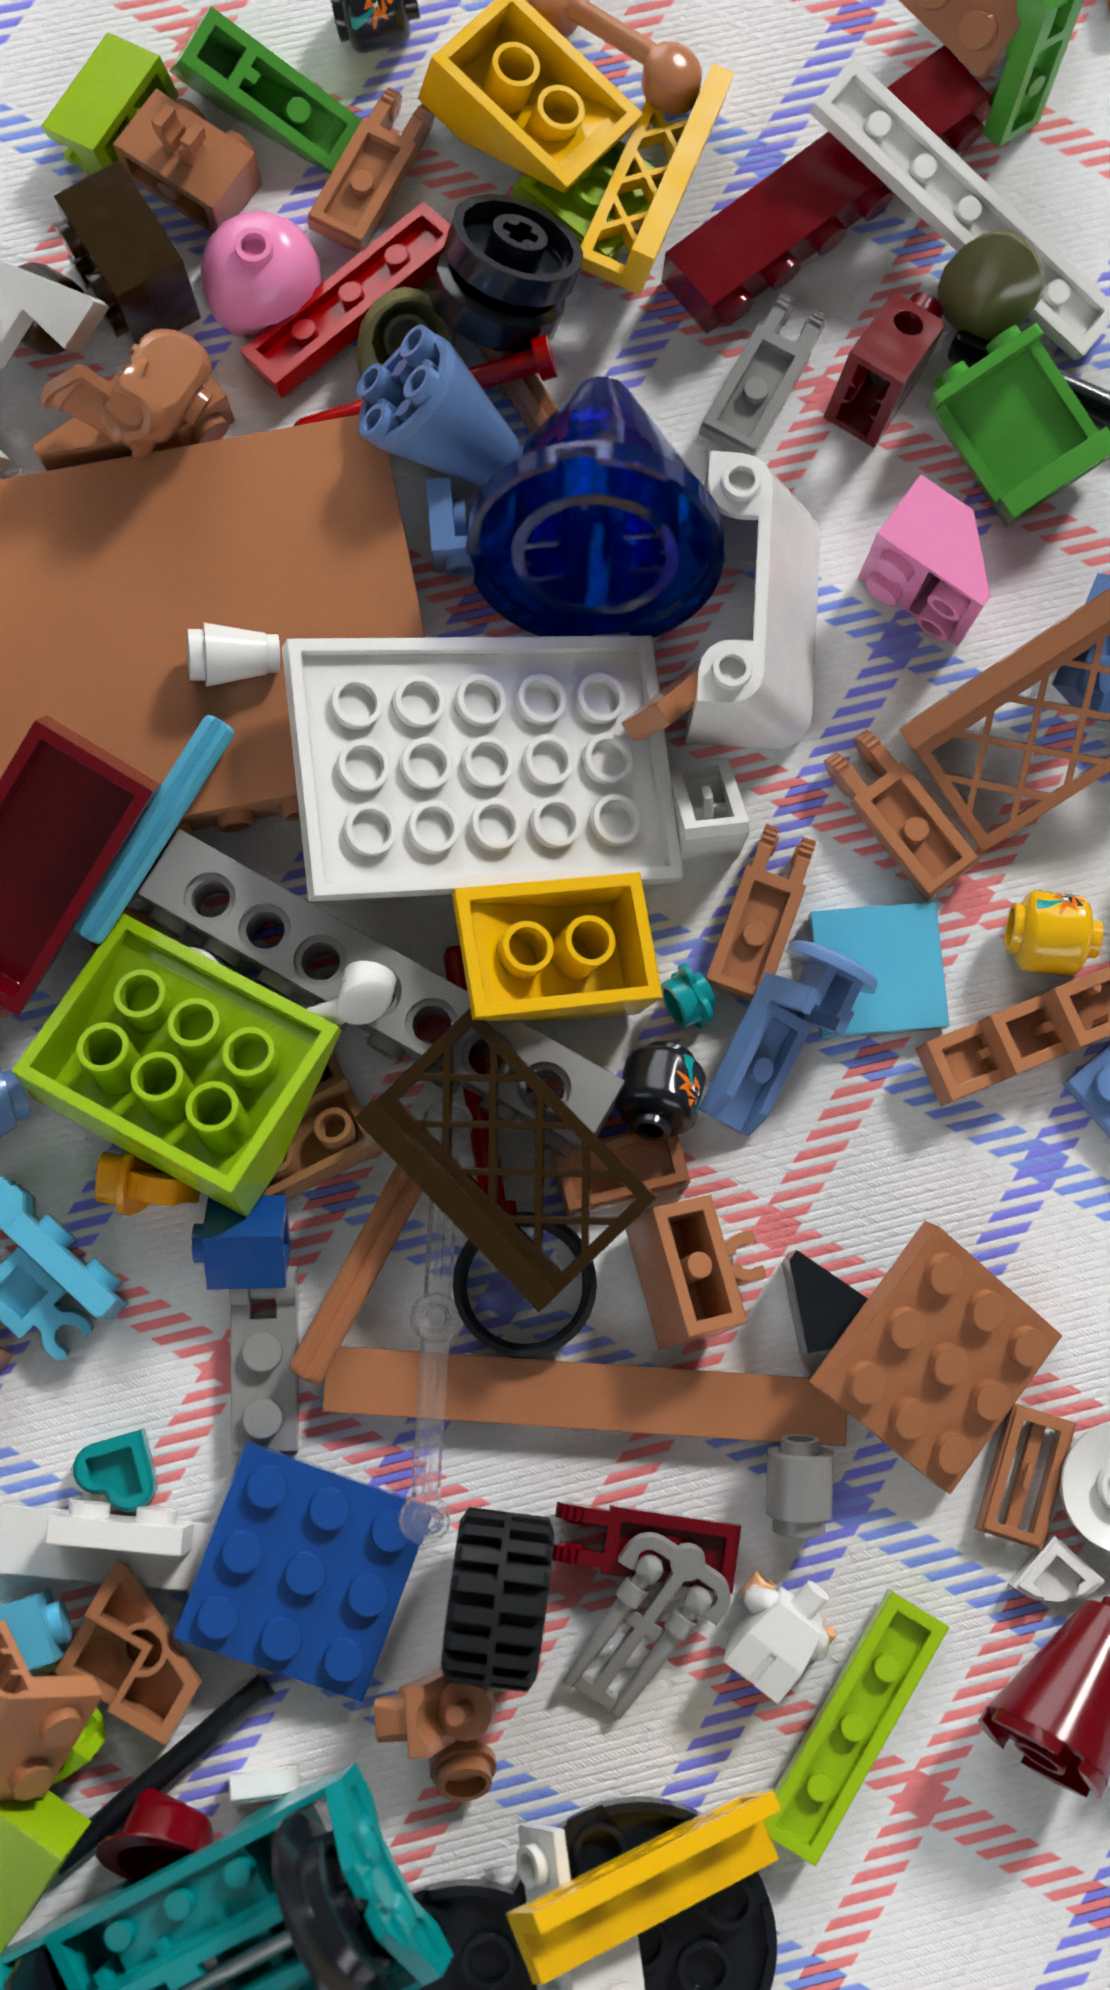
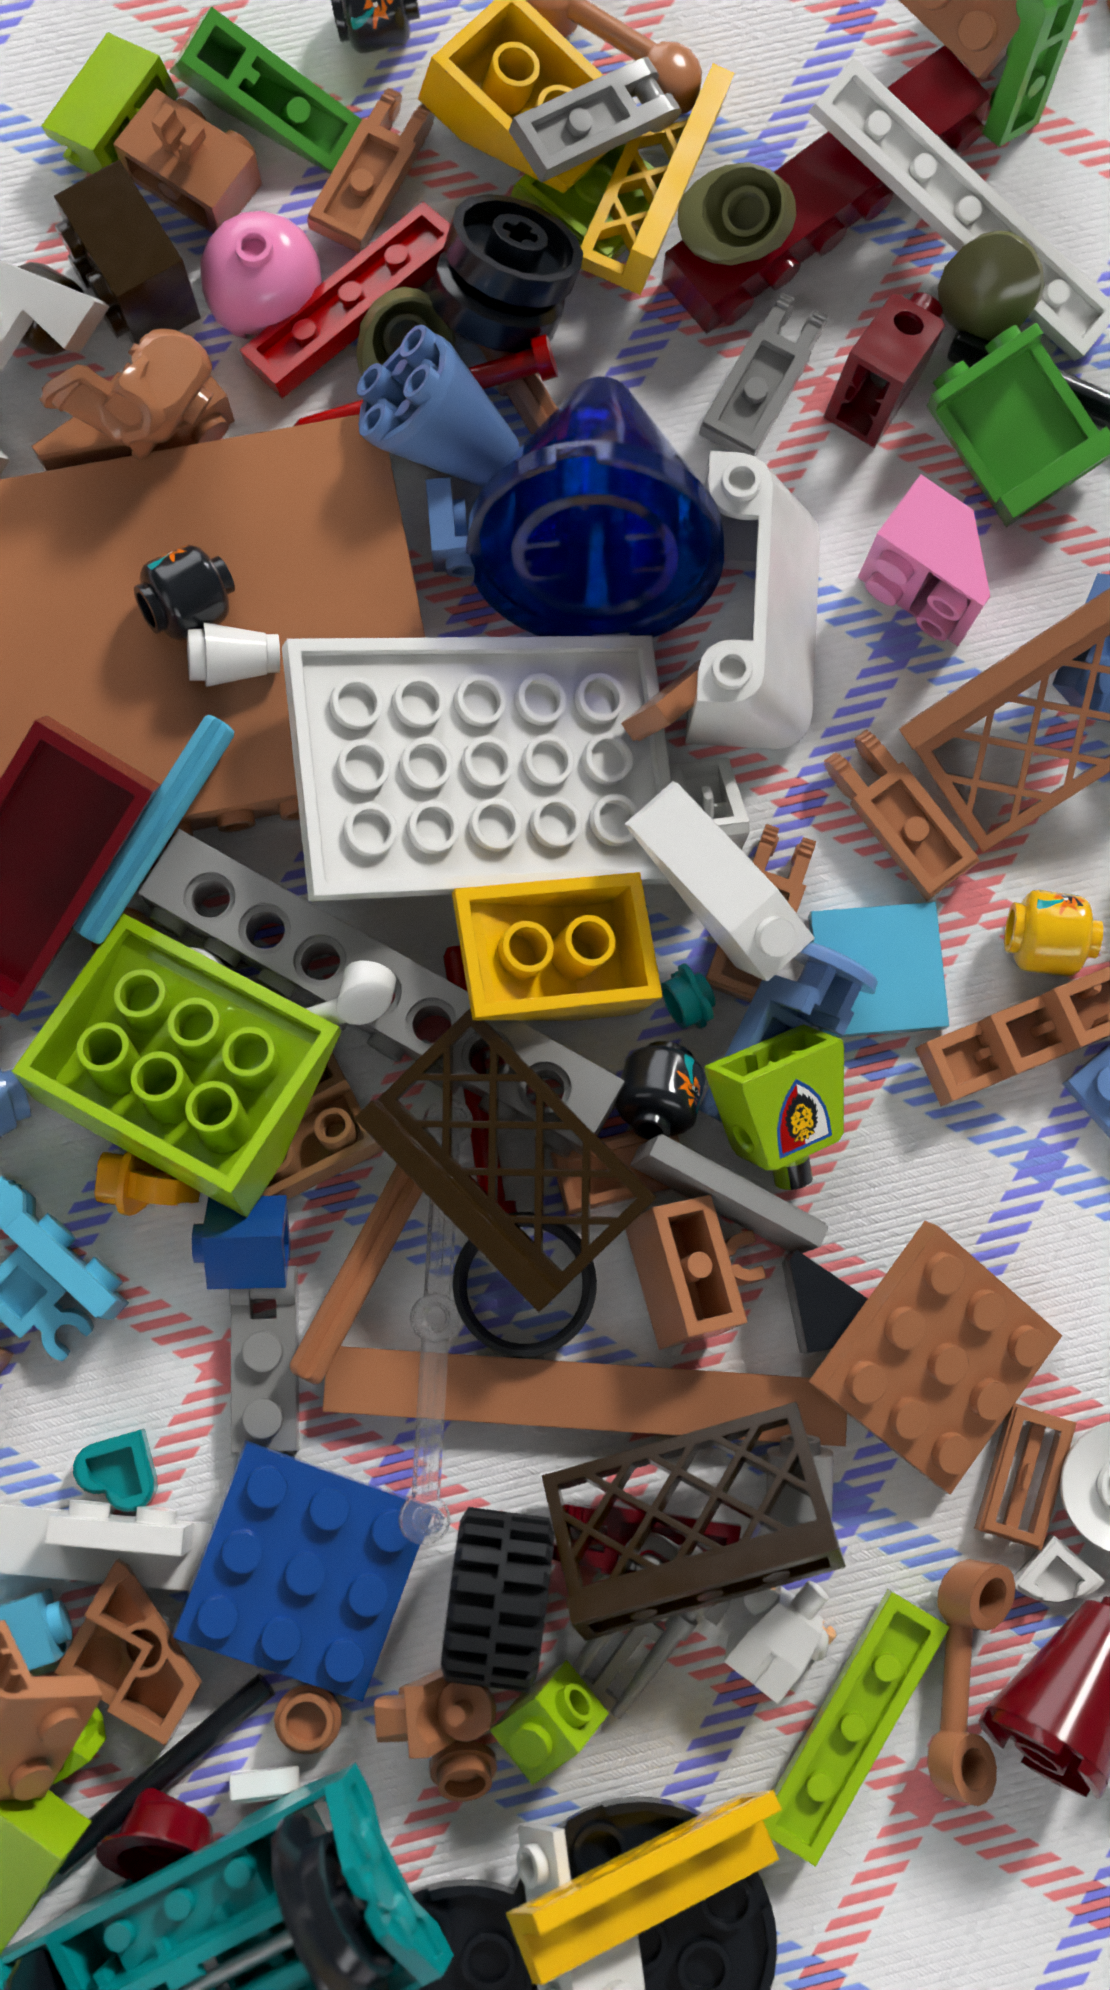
(184, 591): none -> black head
(308, 1719): none -> nougat plate
(549, 1722): none -> lime brick
(593, 119): none -> light grey plate
(700, 1578): none -> dark brown fence
(720, 884): none -> white slope
(731, 1194): none -> light grey tile
(736, 214): none -> olive hat
(782, 1101): none -> lime torso
(968, 1598): none -> nougat piece

